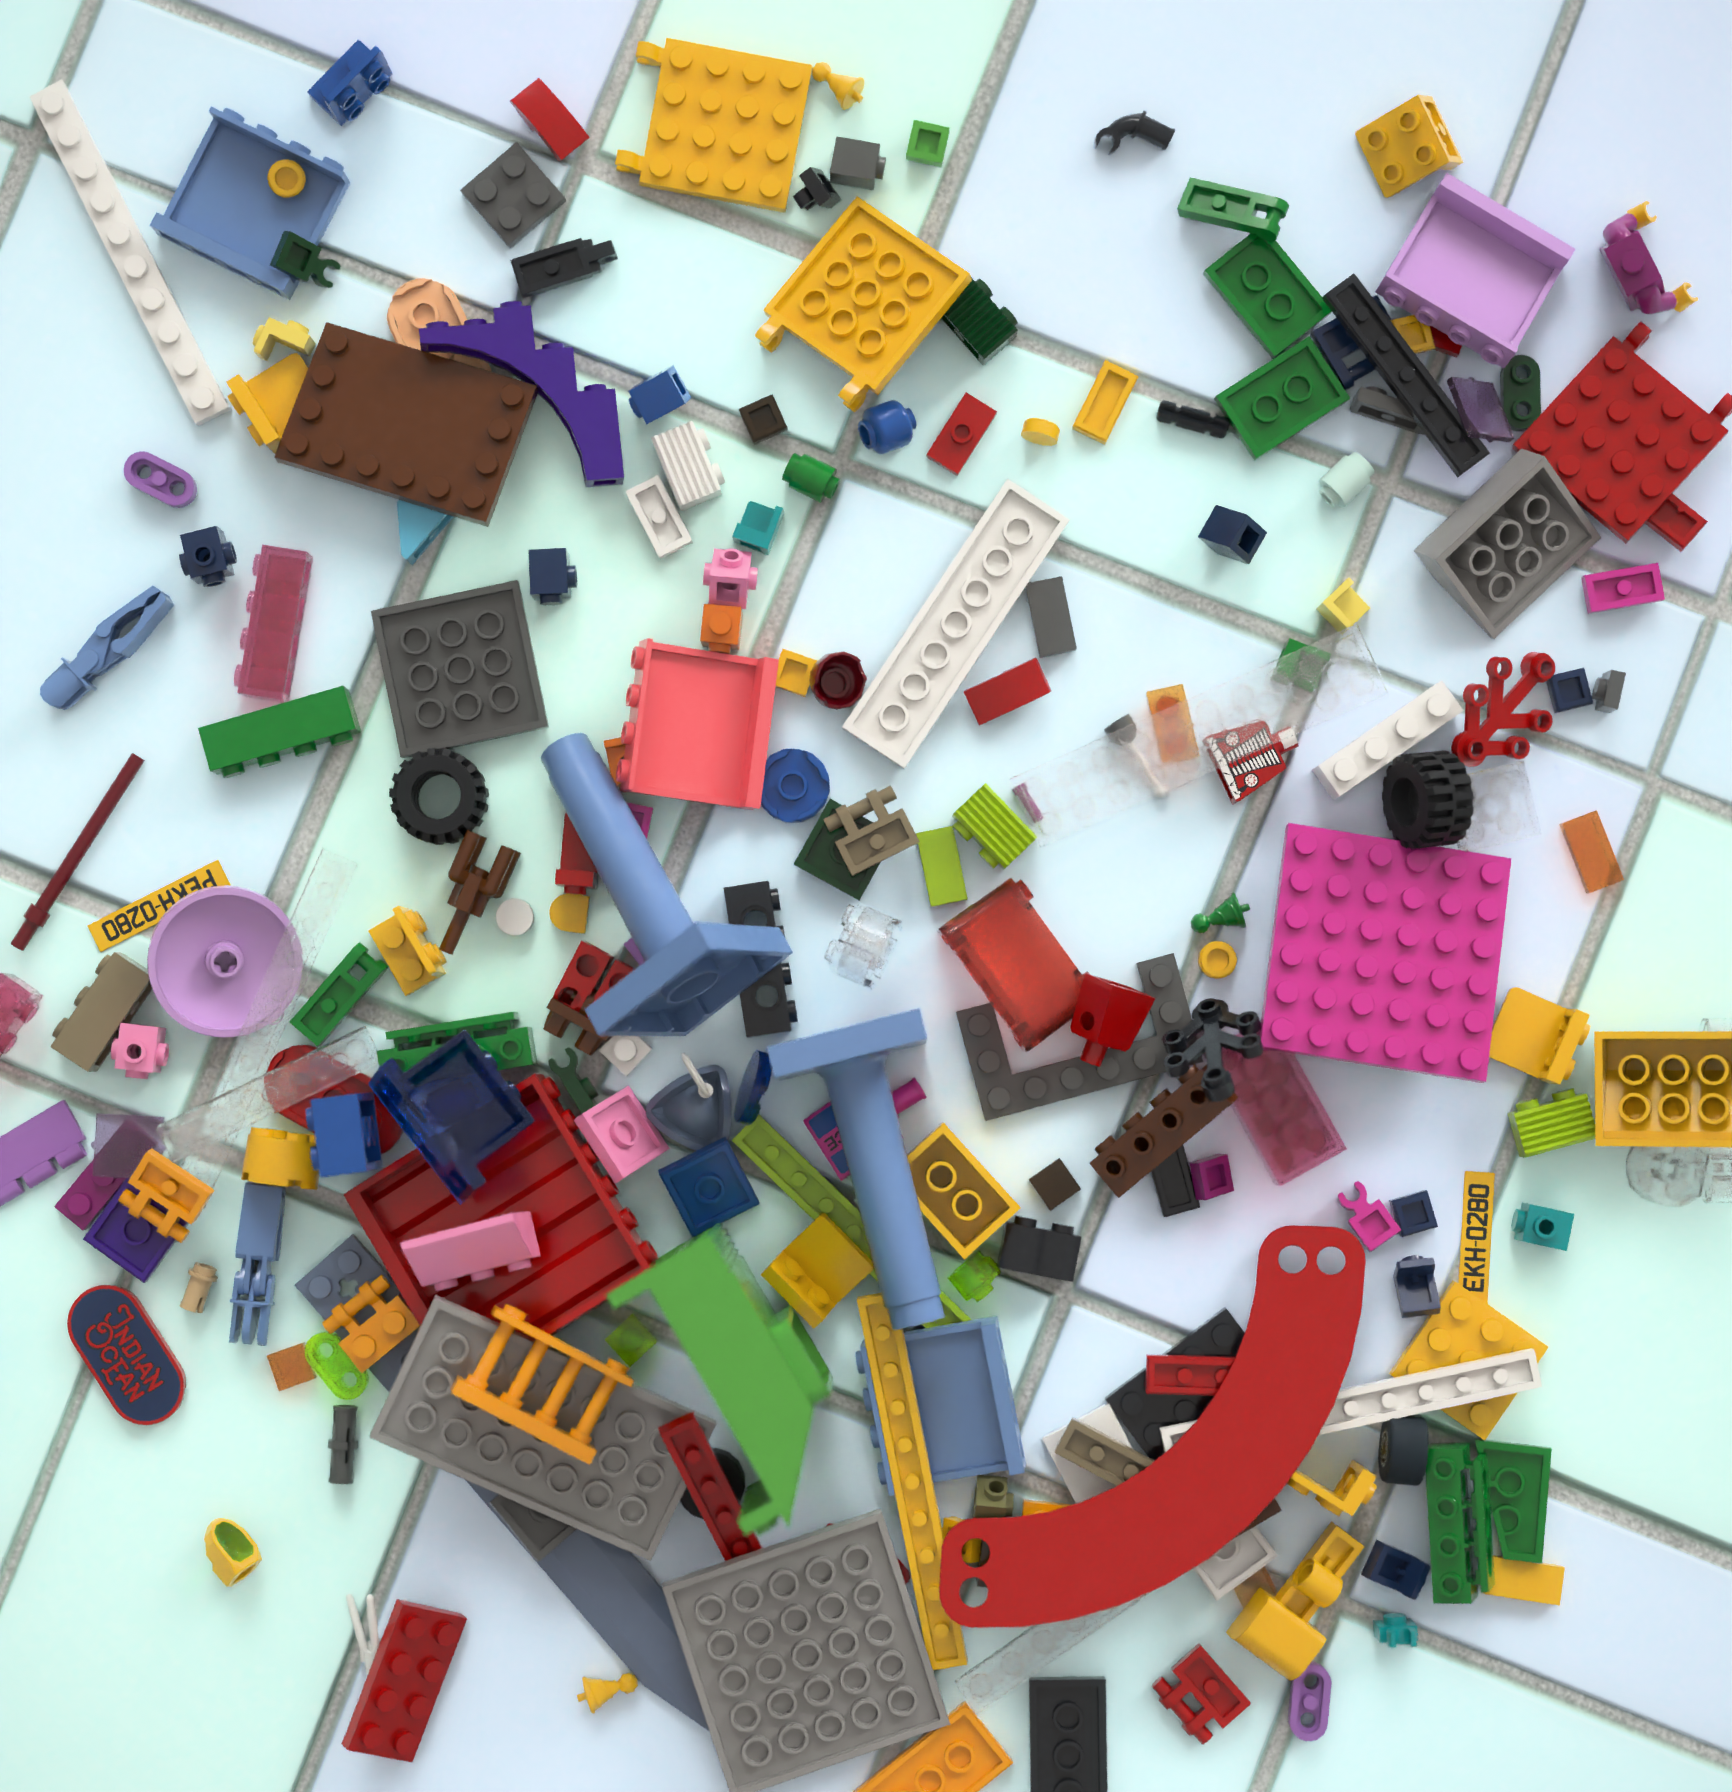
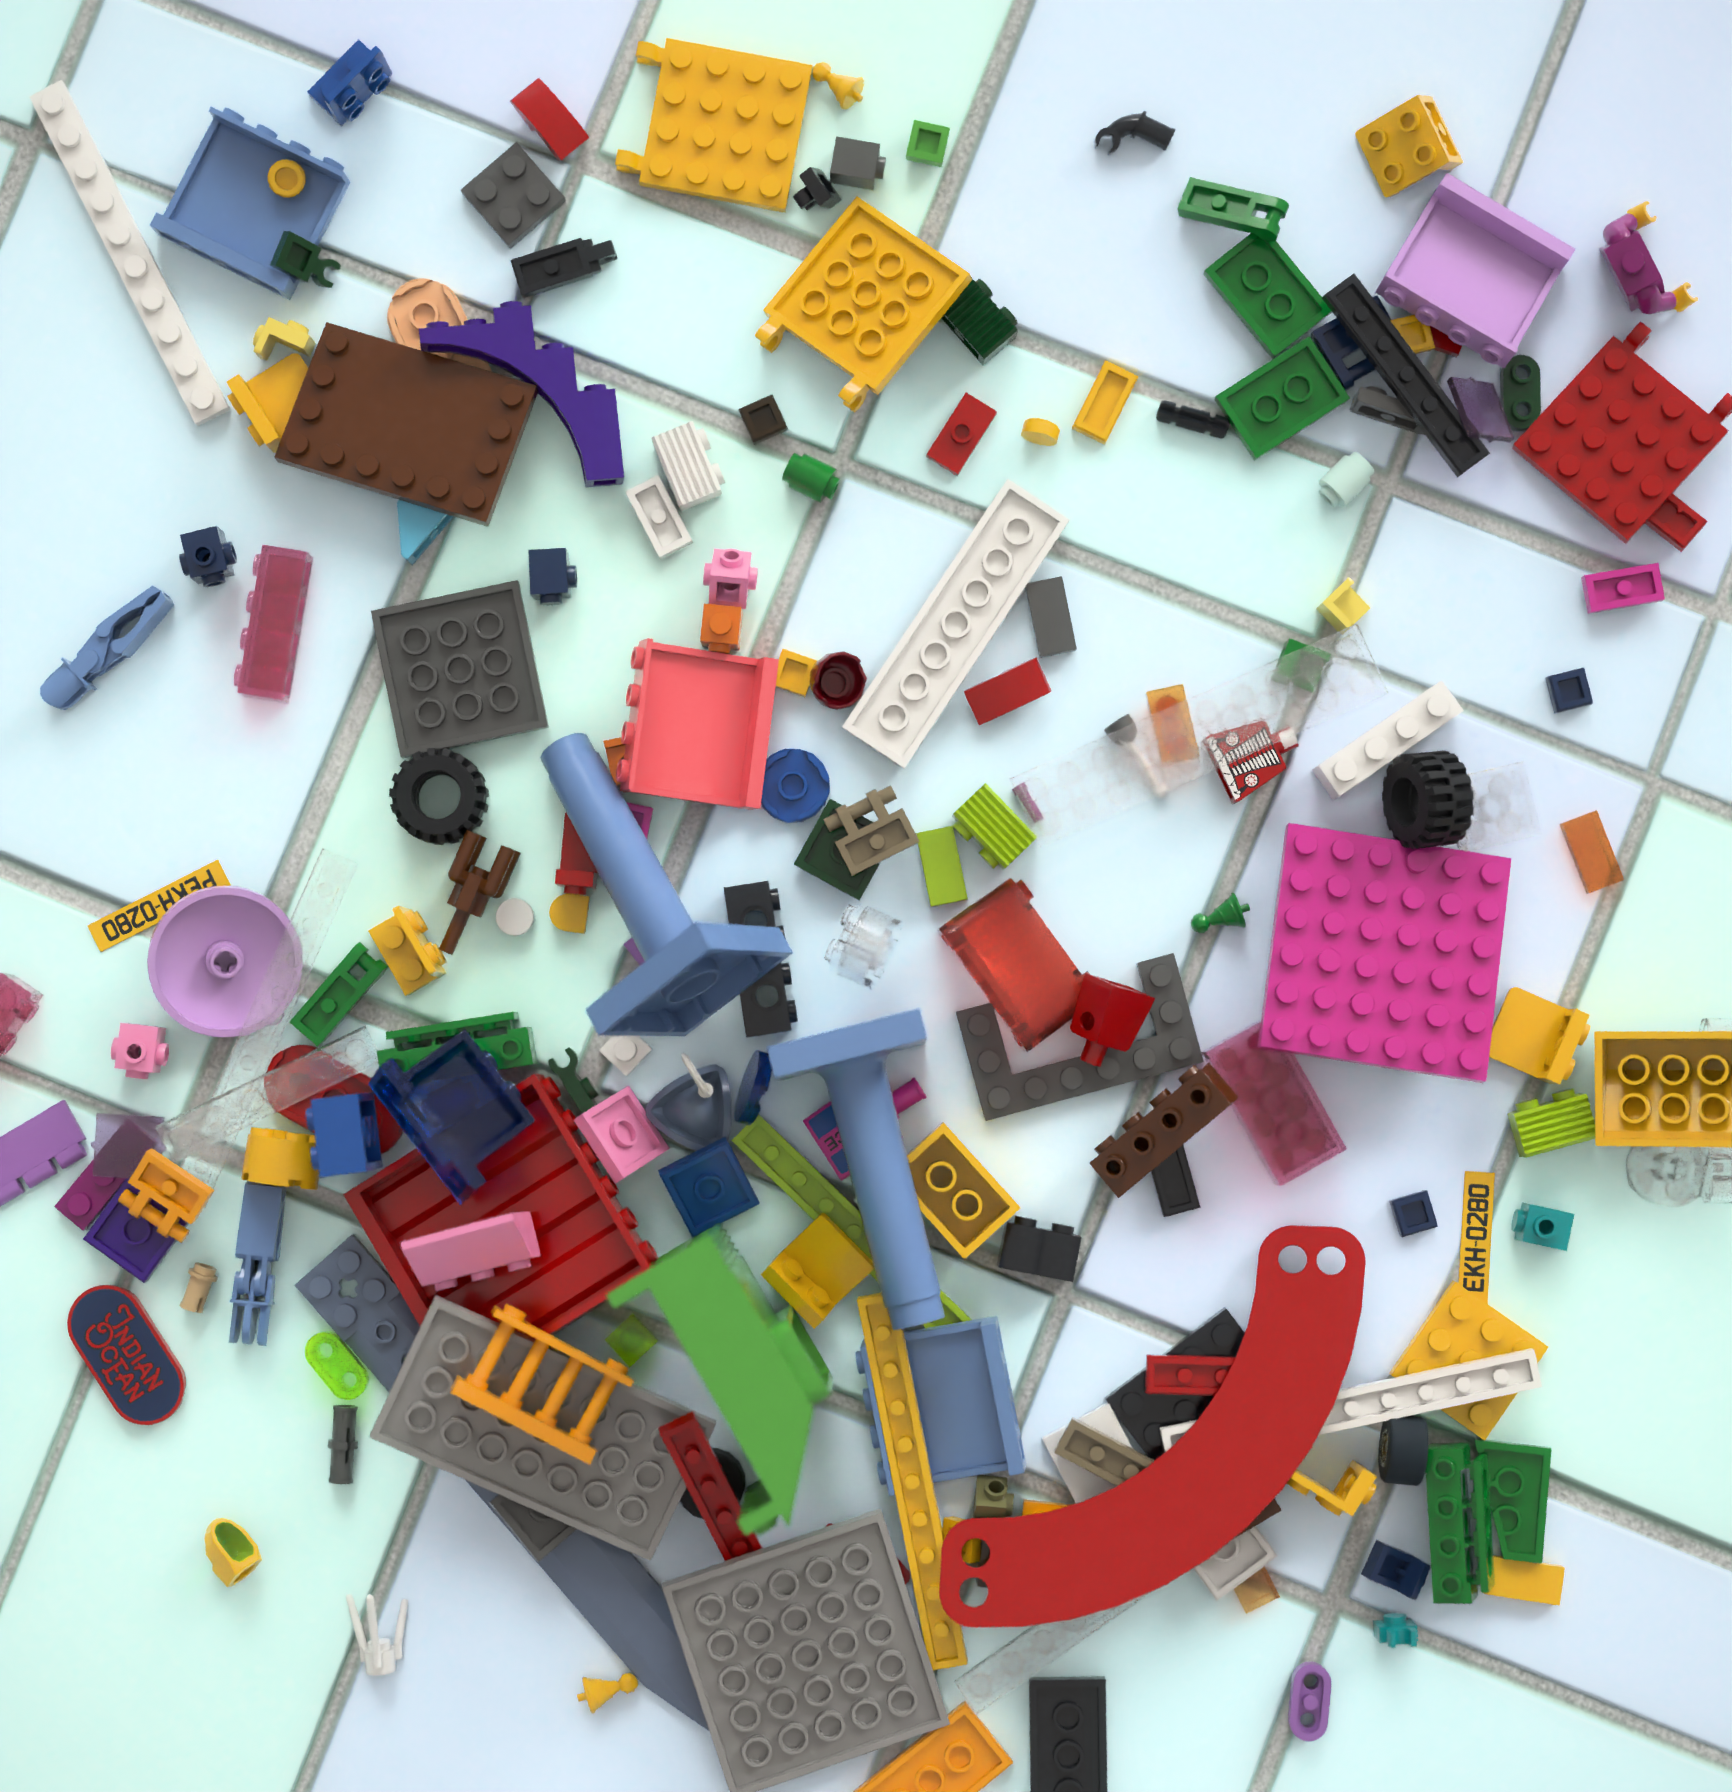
(37, 913): dark red bar -> none
(100, 1009): dark tan brick -> none
(162, 479): medium lavender plate -> none
(279, 731): green brick -> none
(290, 1366): clear orange tile -> none
(380, 1332): light orange plate -> none
(404, 1681): red plate -> none
(578, 991): red hips -> none
(658, 395): blue brick -> none
(758, 527): teal panel -> none
(887, 427): blue head -> none
(975, 1277): clear neon green plate -> none
(1054, 1184): dark brown tile -> none
(1209, 1685): red plate -> none
(1211, 1017): black plant -> none
(1211, 1176): magenta plate -> none
(1217, 960): yellow tile -> none
(1232, 534): dark blue brick -> none
(1279, 1626): yellow plate -> none
(1371, 1222): dark pink plate -> none
(1416, 1286): dark blue bracket -> none
(1500, 710): red plant -> none
(1508, 542): light grey slope -> none
(1608, 691): dark grey plate -> none

